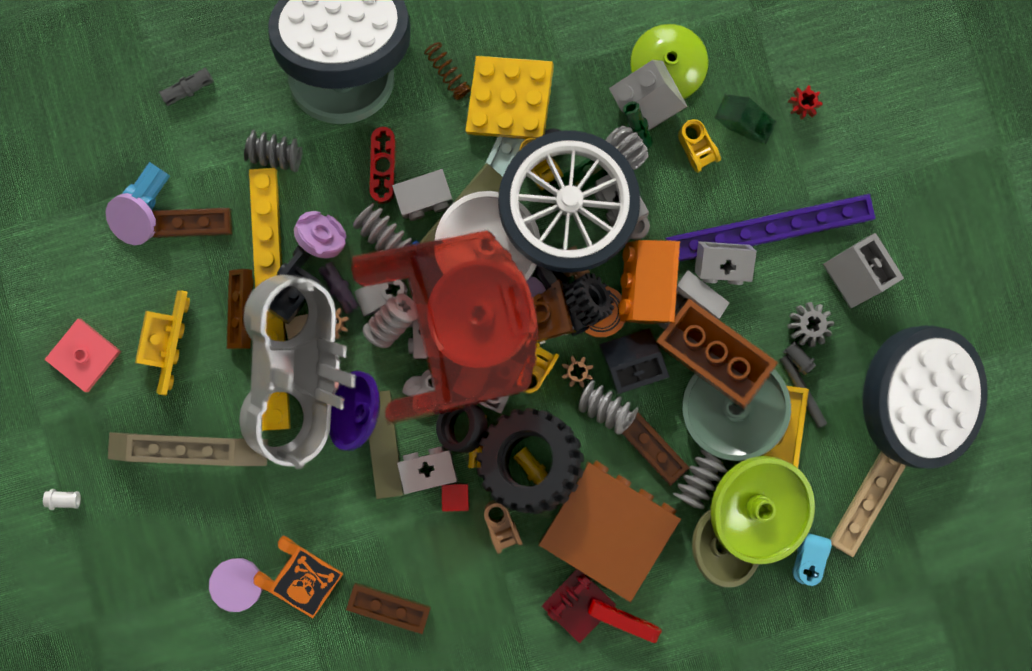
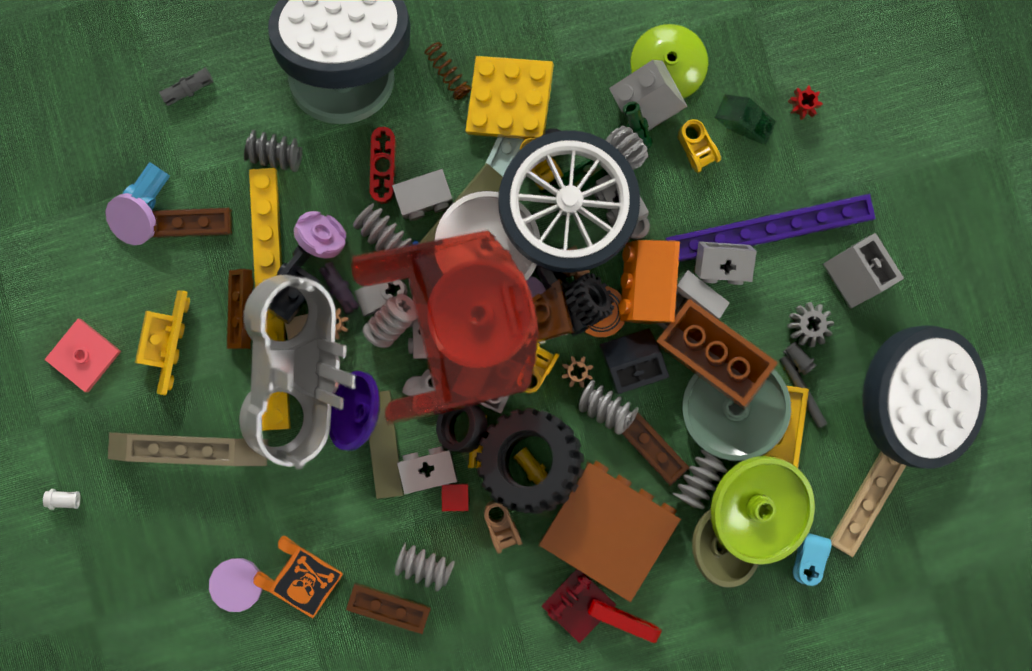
(423, 567): none -> light grey piece

